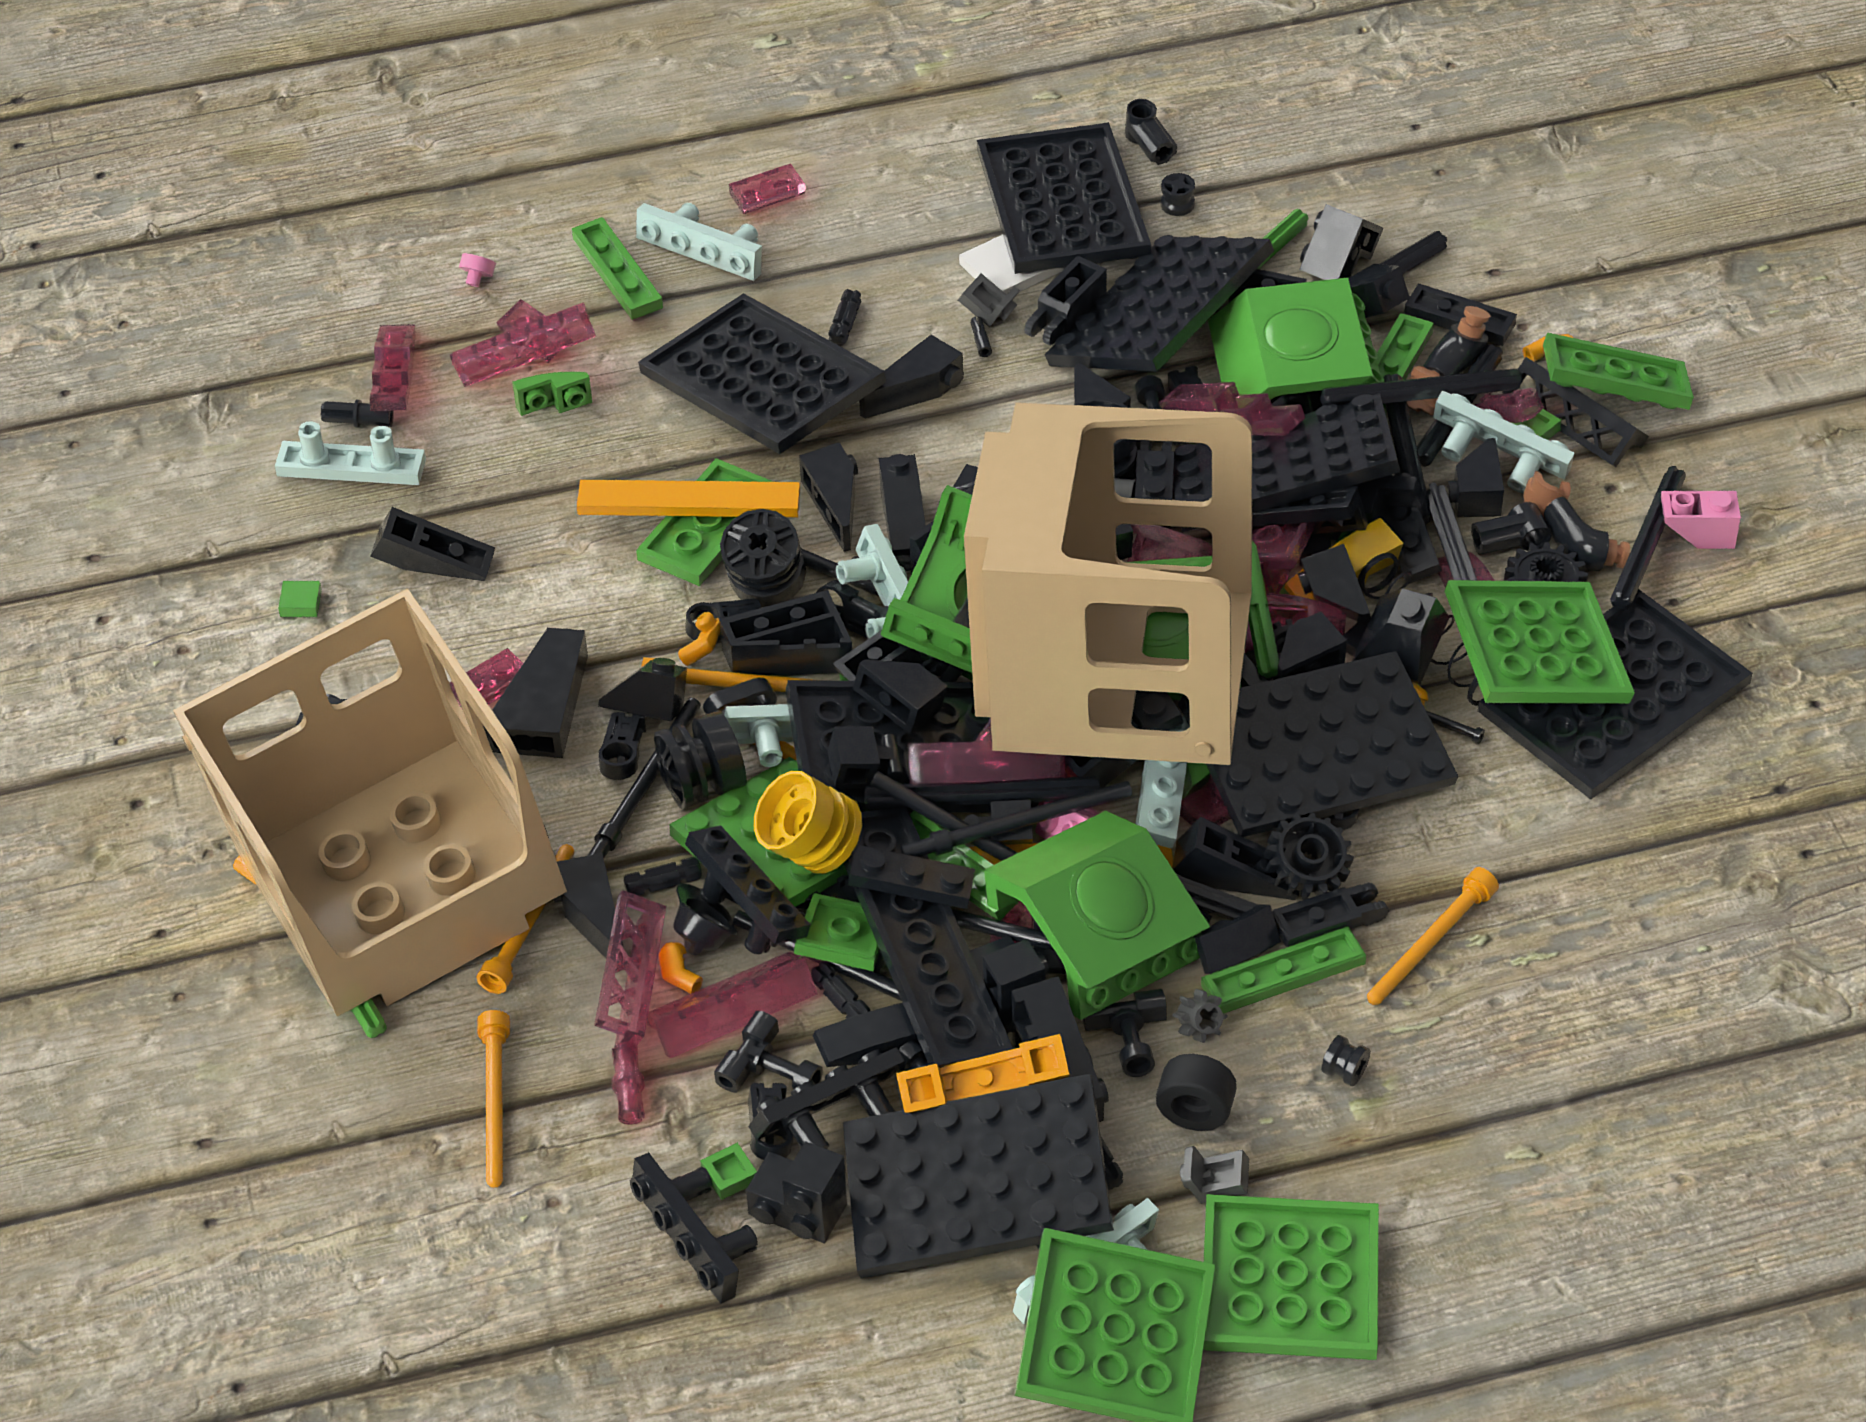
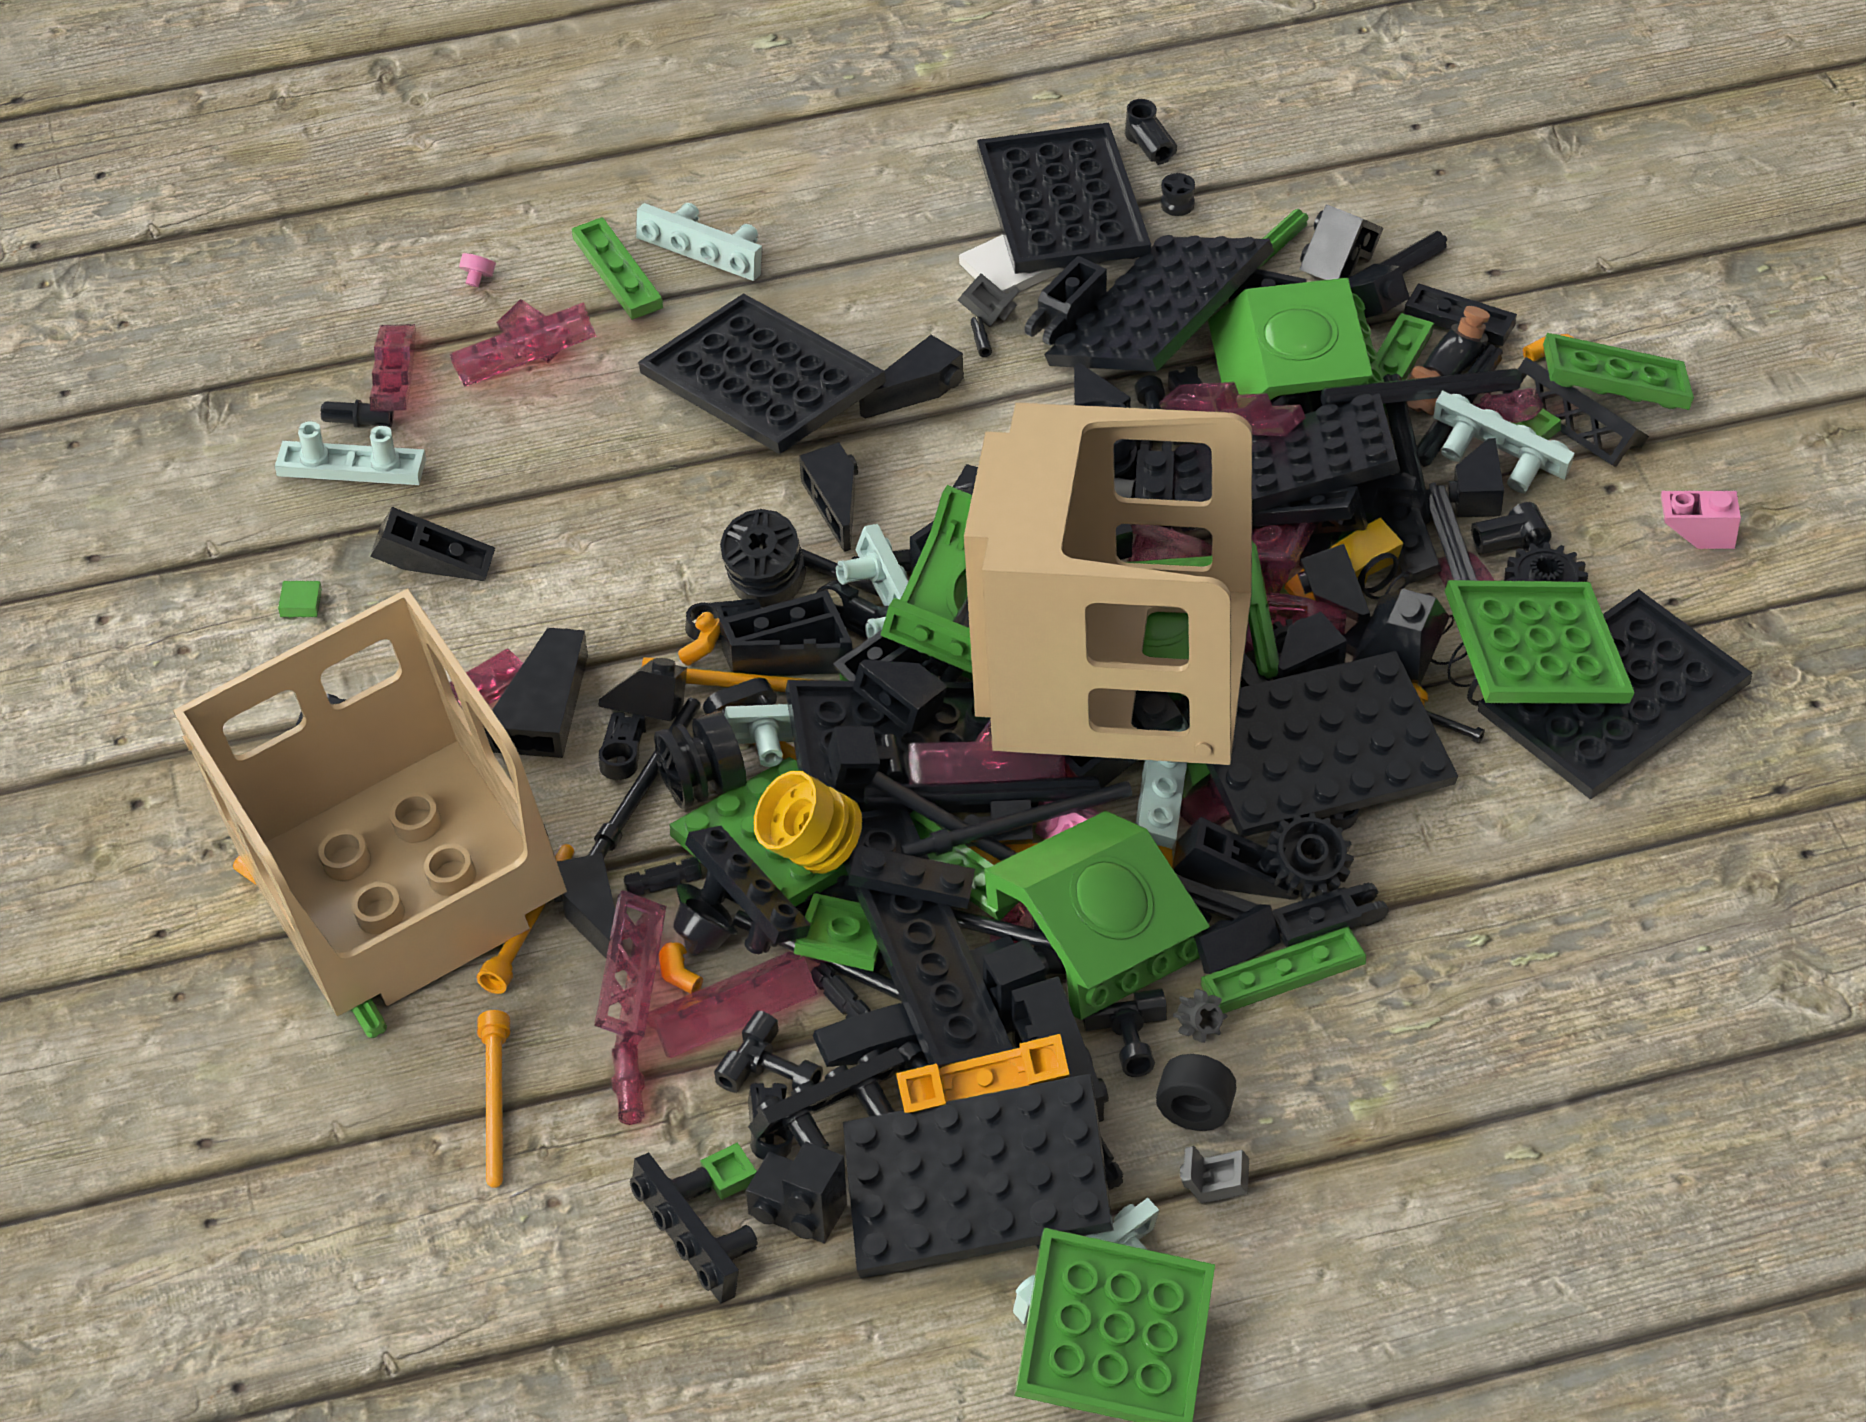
(560, 389): bright green slope -> none
(686, 498): light orange tile -> none
(691, 544): bright green plate -> none
(767, 188): clear pink plate -> none
(844, 317): black axle -> none
(901, 500): black slope -> none
(1292, 1276): bright green plate -> none
(1345, 1060): black wheel -> none
(1477, 888): light orange piece -> none
(1570, 530): black piece -> none
(1645, 542): black axle -> none

